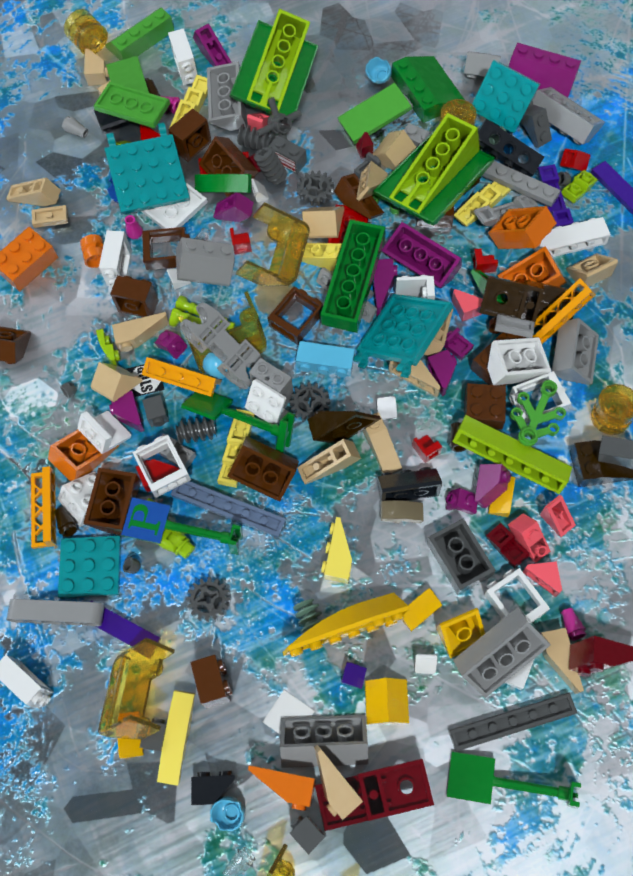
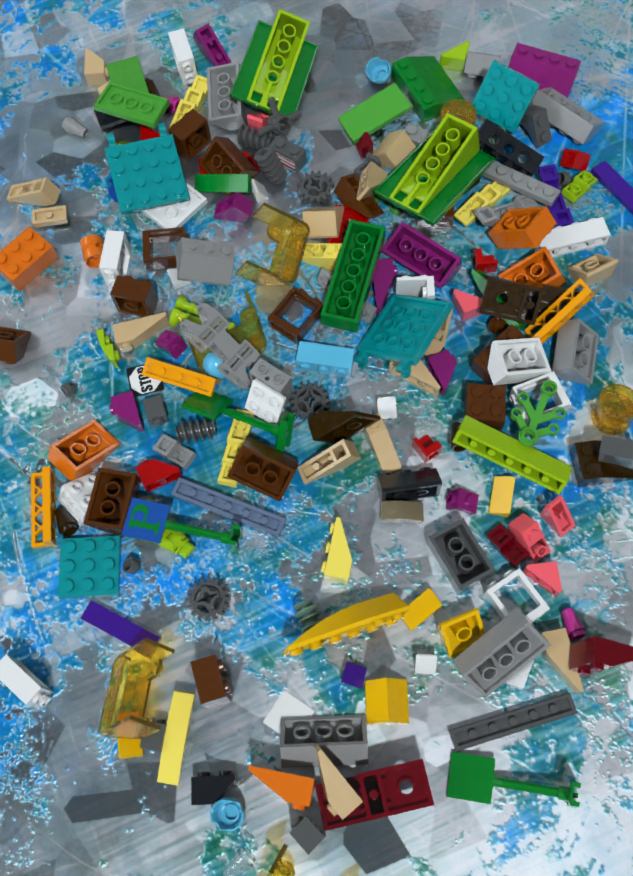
(55, 612): light grey beam -> none
(85, 31): clear yellow wheel -> none
(103, 430): white bracket -> none
(113, 381): tan slope -> none
(132, 227): dark pink cone -> none
(141, 35): bright green slope -> none
(169, 482): white window -> none
(240, 242): red panel -> none
(455, 58): none -> lime slope
(457, 344): magenta bracket -> none
(491, 483): magenta slope -> none
(514, 326): light grey tile -> none

